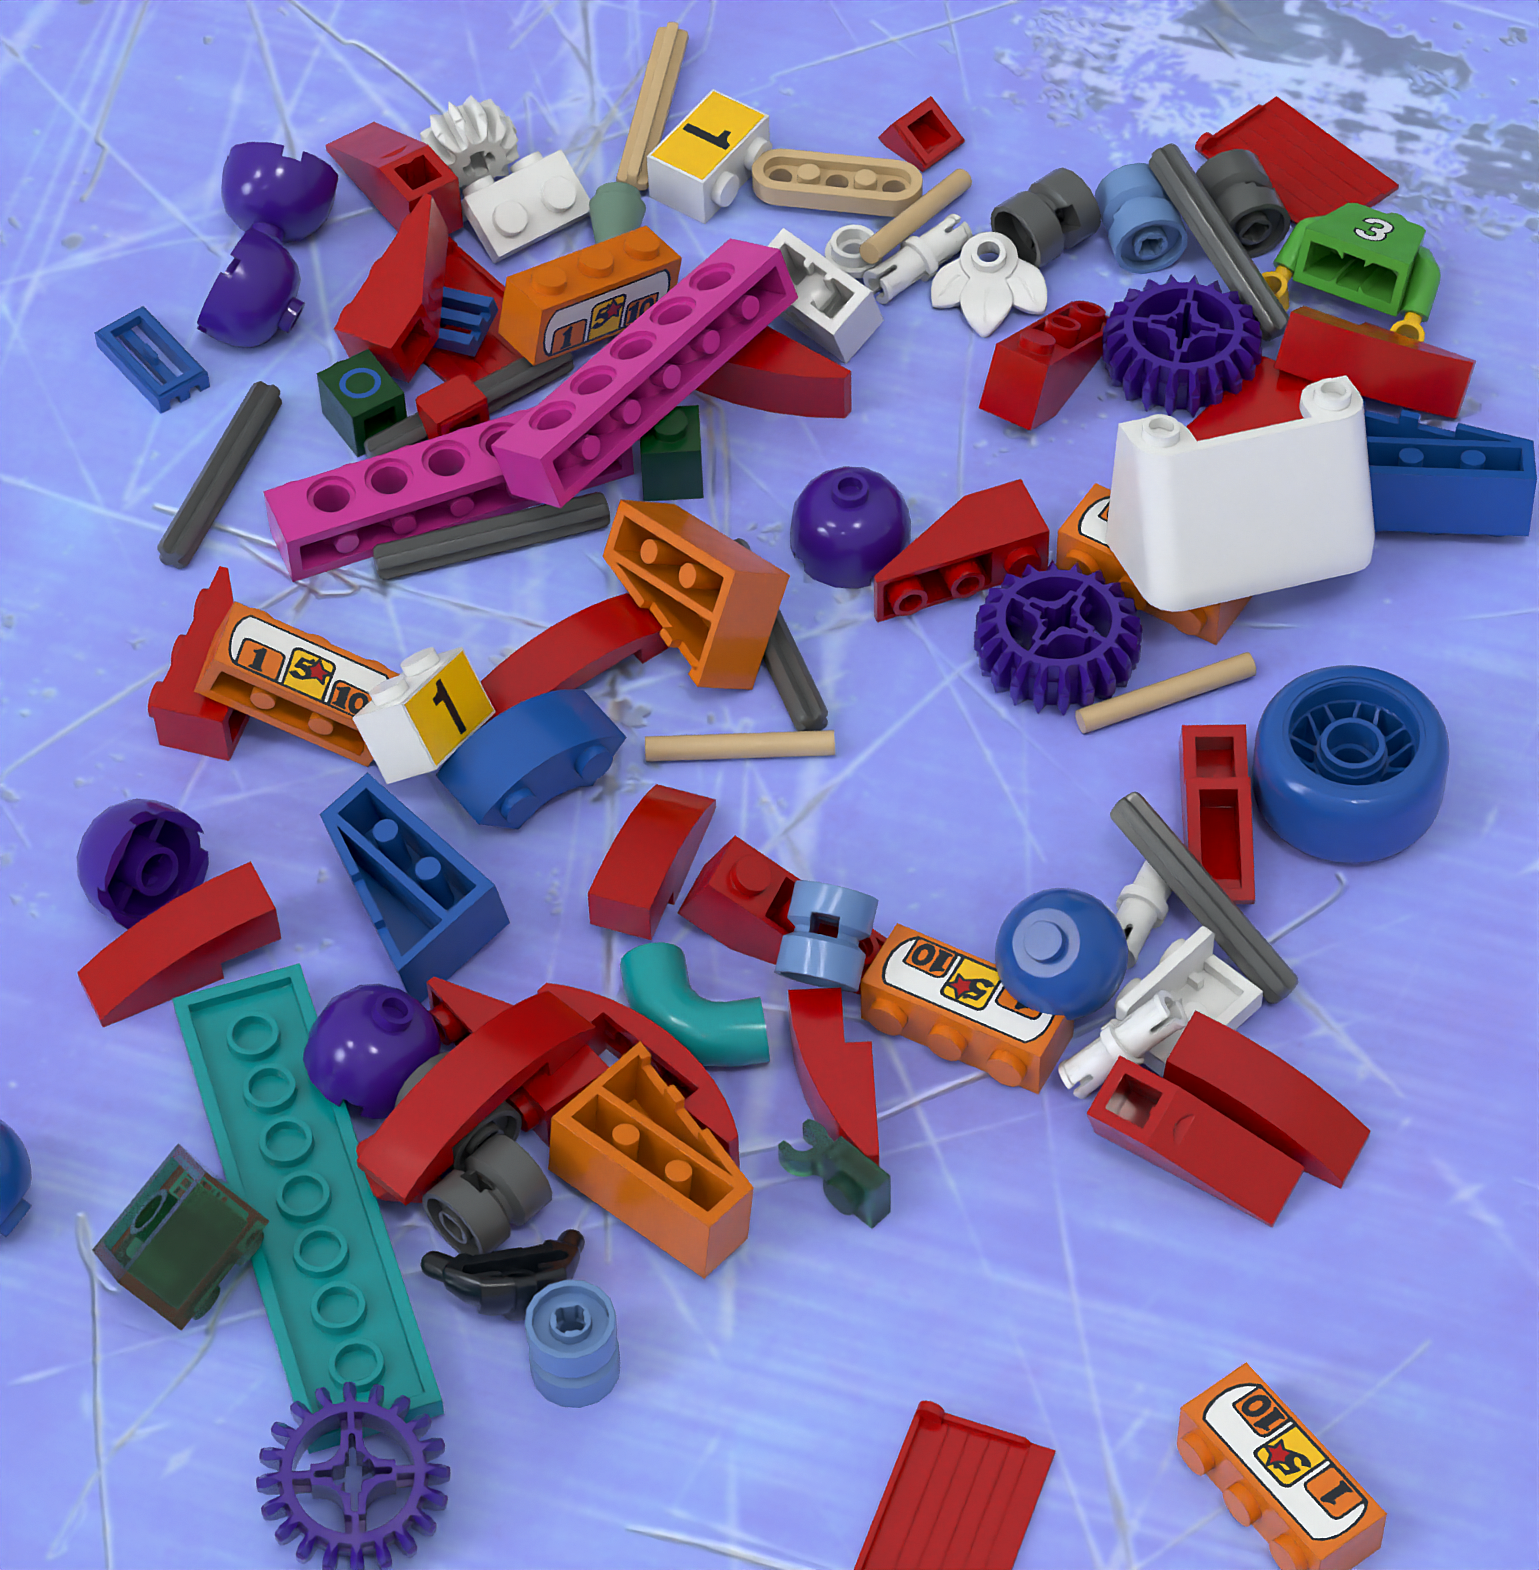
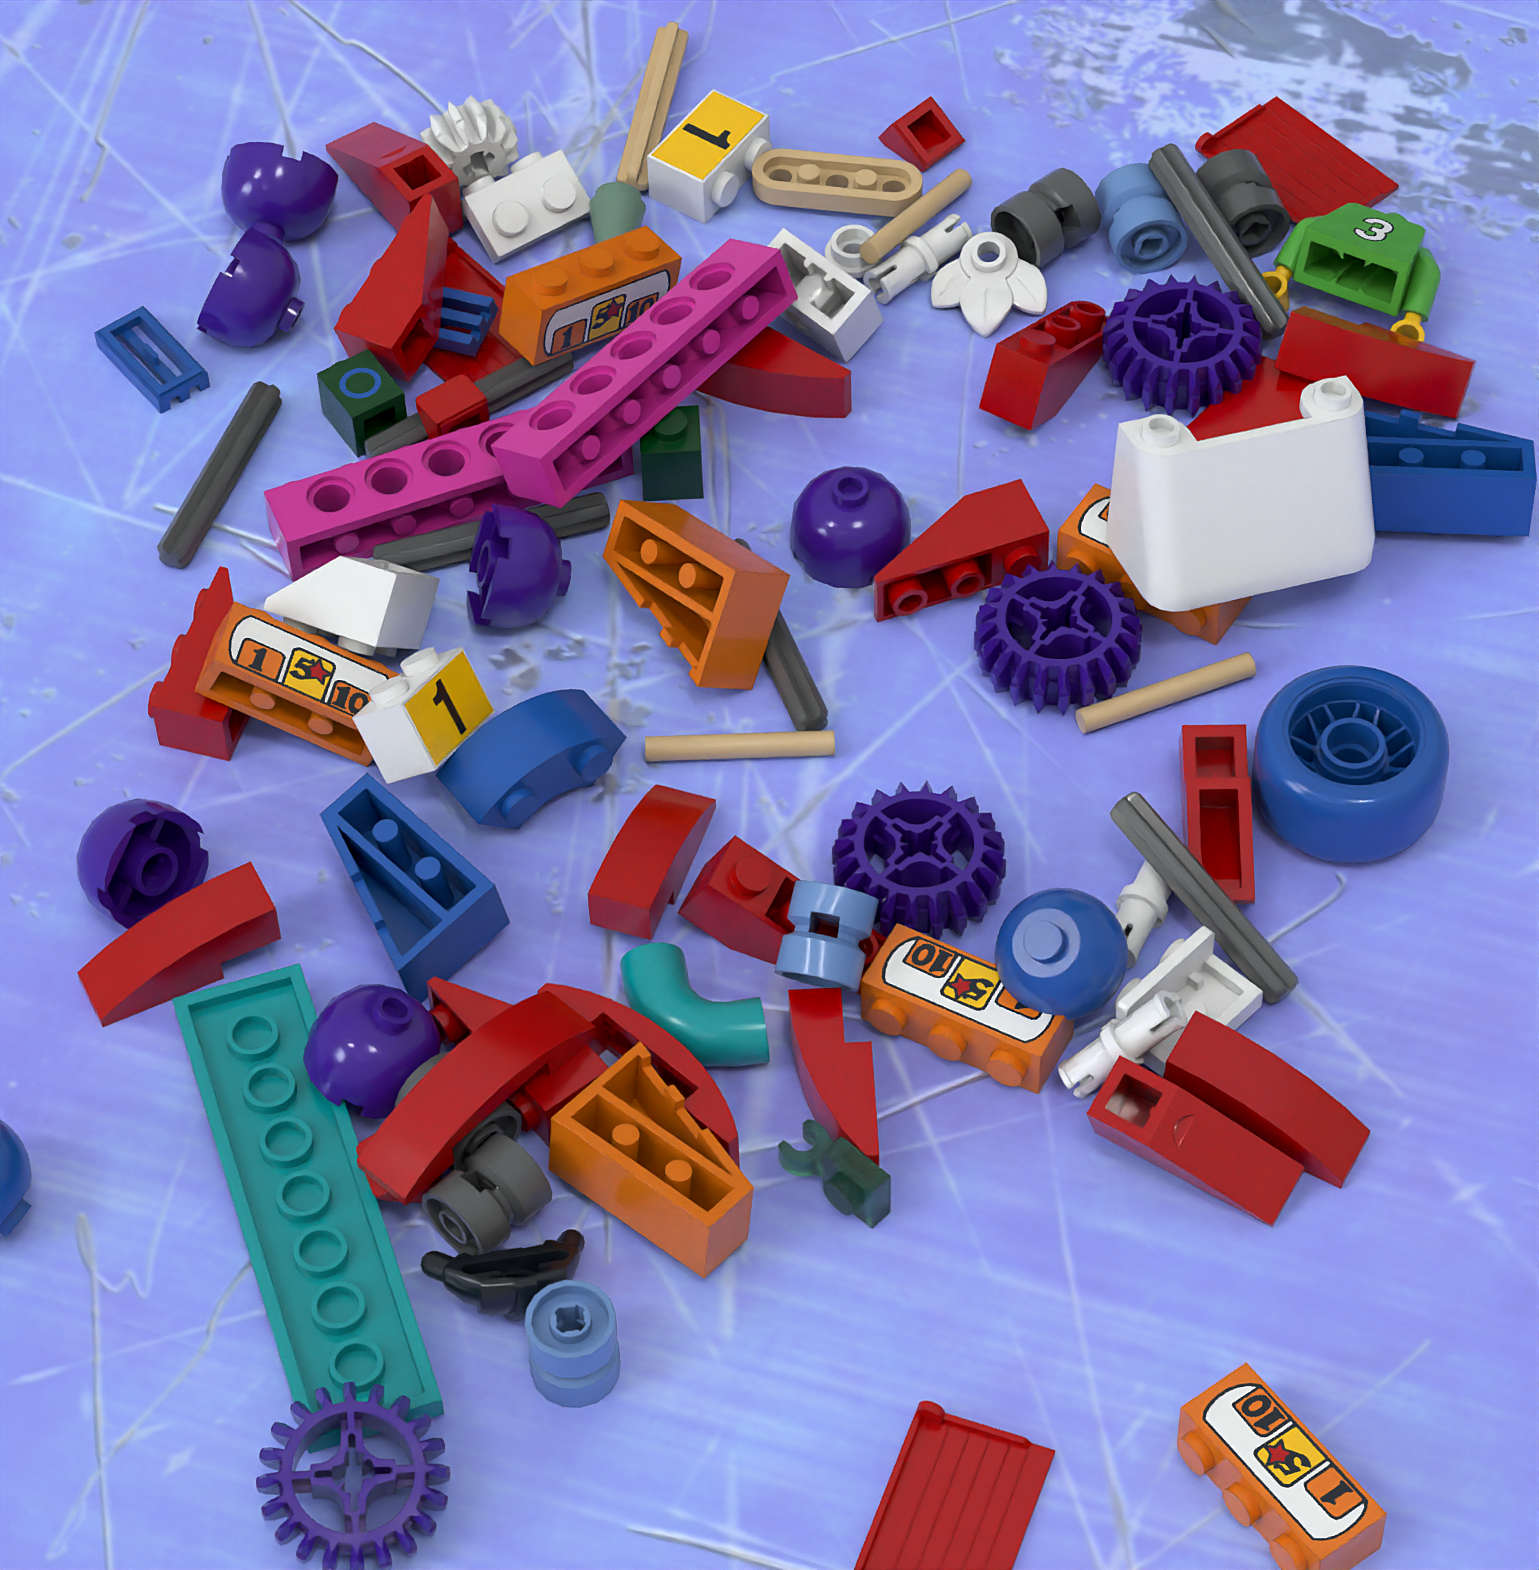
(181, 1238): clear green slope -> none
(361, 603): none -> white slope
(515, 568): none -> dark purple cylinder
(575, 652): red slope -> none
(917, 839): none -> dark purple gear

